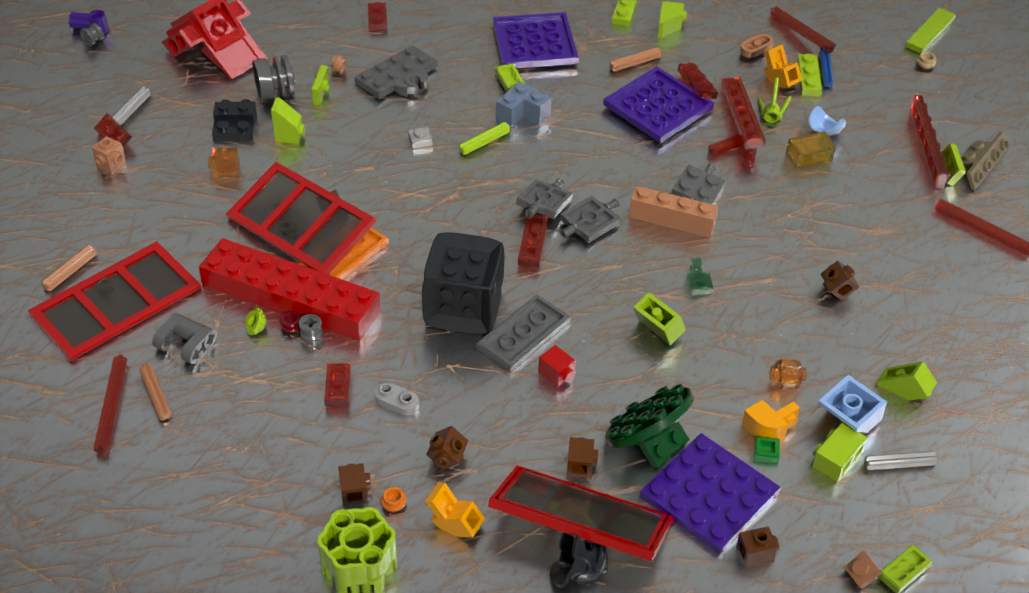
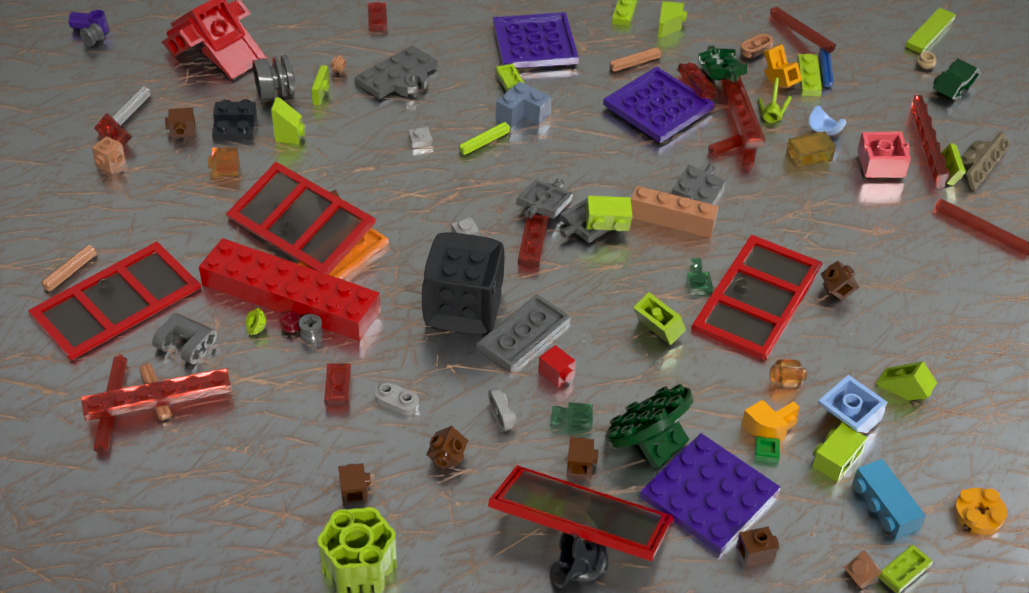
(155, 394): none -> clear red plate
(181, 122): none -> reddish brown brick
(393, 499): orange plate -> none
(451, 515): light orange brick -> none
(465, 226): none -> light grey plate
(499, 404): none -> light grey plate
(577, 414): none -> clear green plate
(608, 213): none -> lime brick
(722, 64): none -> dark green plate
(757, 297): none -> door
(883, 154): none -> coral brick
(888, 499): none -> dark azure brick
(900, 460): light grey axle -> none
(956, 79): none -> dark green brick
(982, 498): none -> light orange plate

